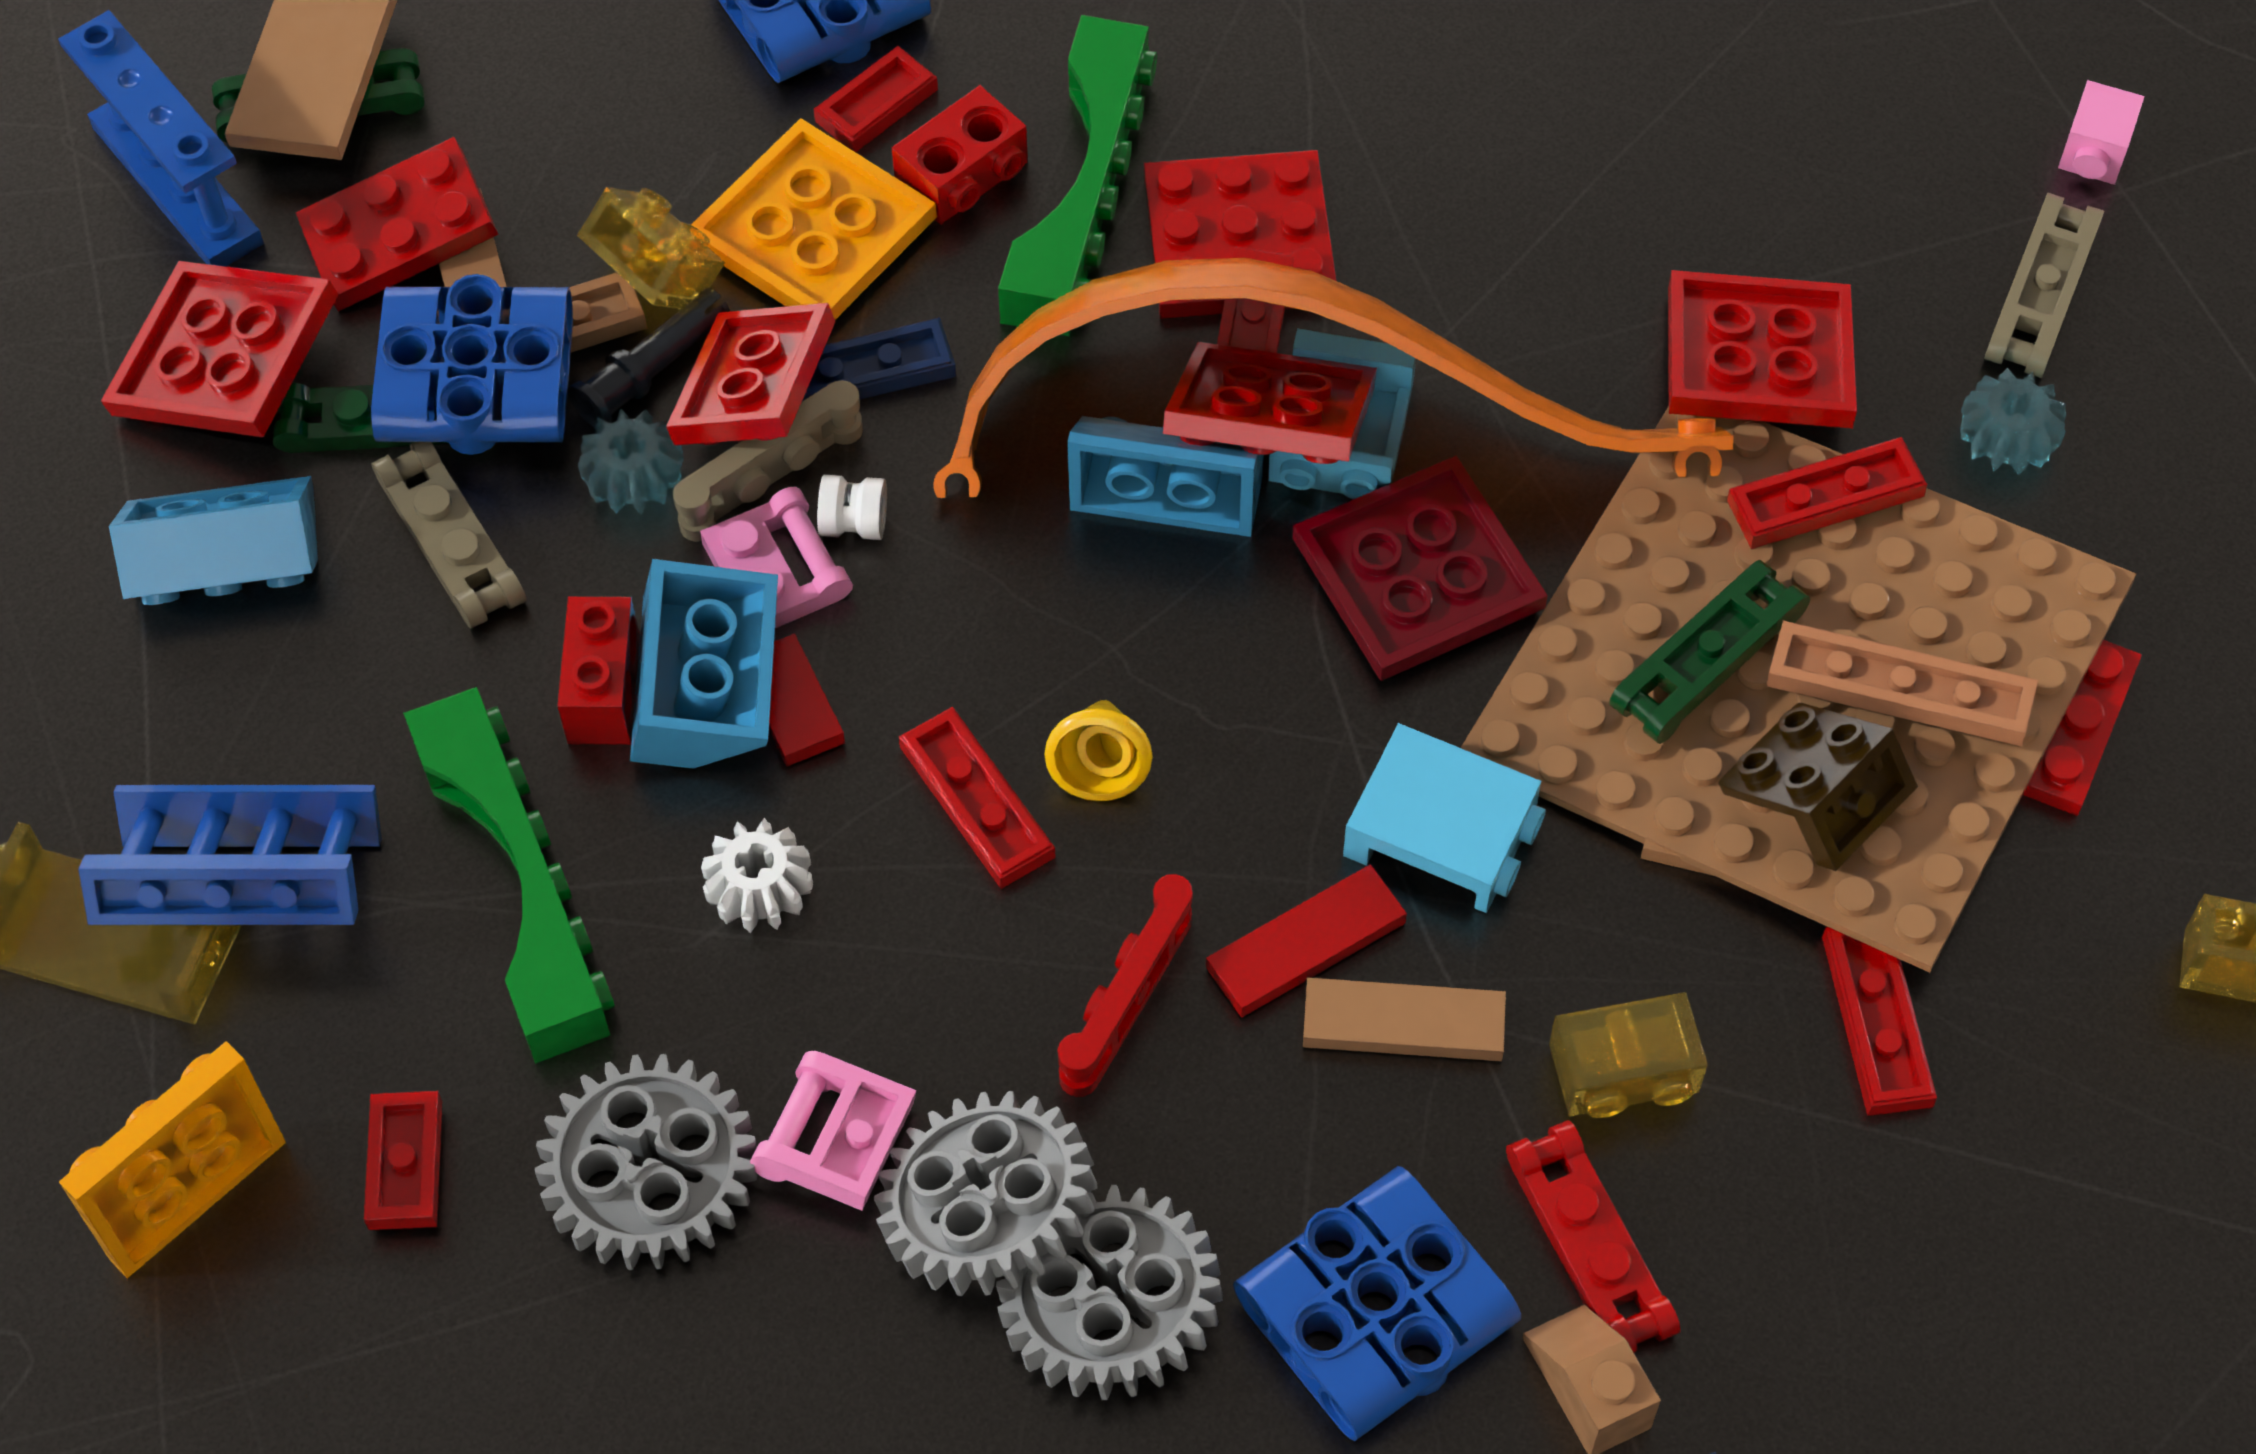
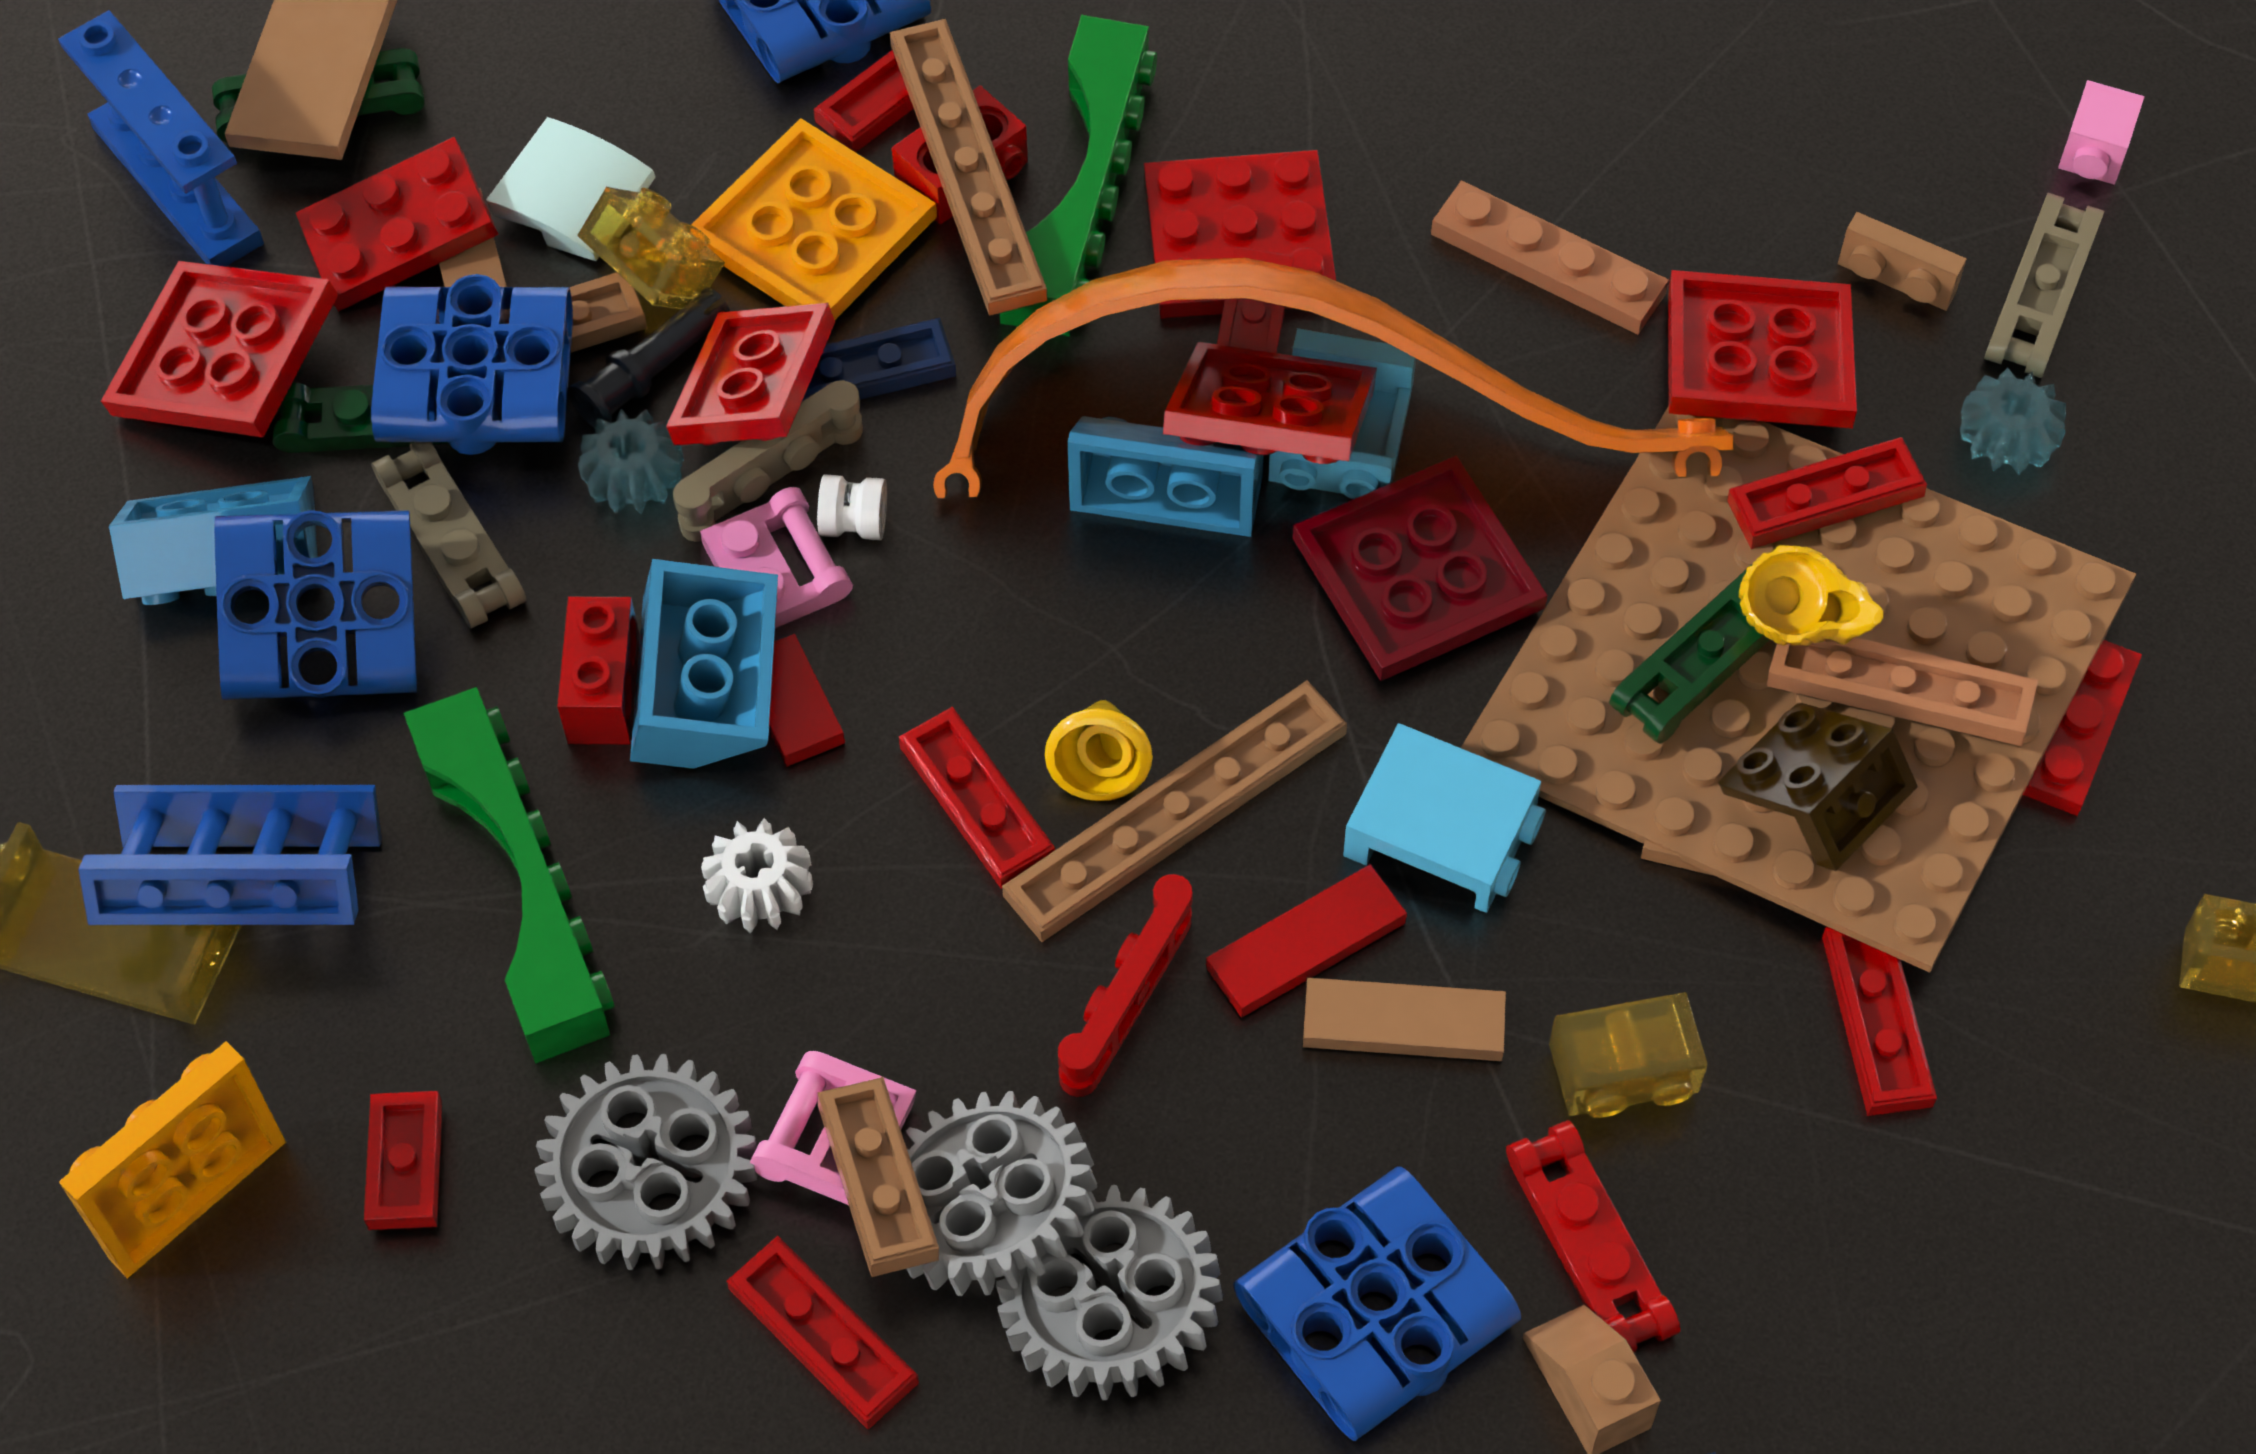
(253, 651): none -> blue connector
(561, 180): none -> light aqua slope
(823, 1332): none -> red tile
(877, 1177): none -> medium nougat tile
(968, 167): none -> medium nougat tile
(1173, 811): none -> medium nougat tile
(1549, 257): none -> nougat plate
(1804, 599): none -> yellow hair
(1901, 261): none -> medium nougat plate

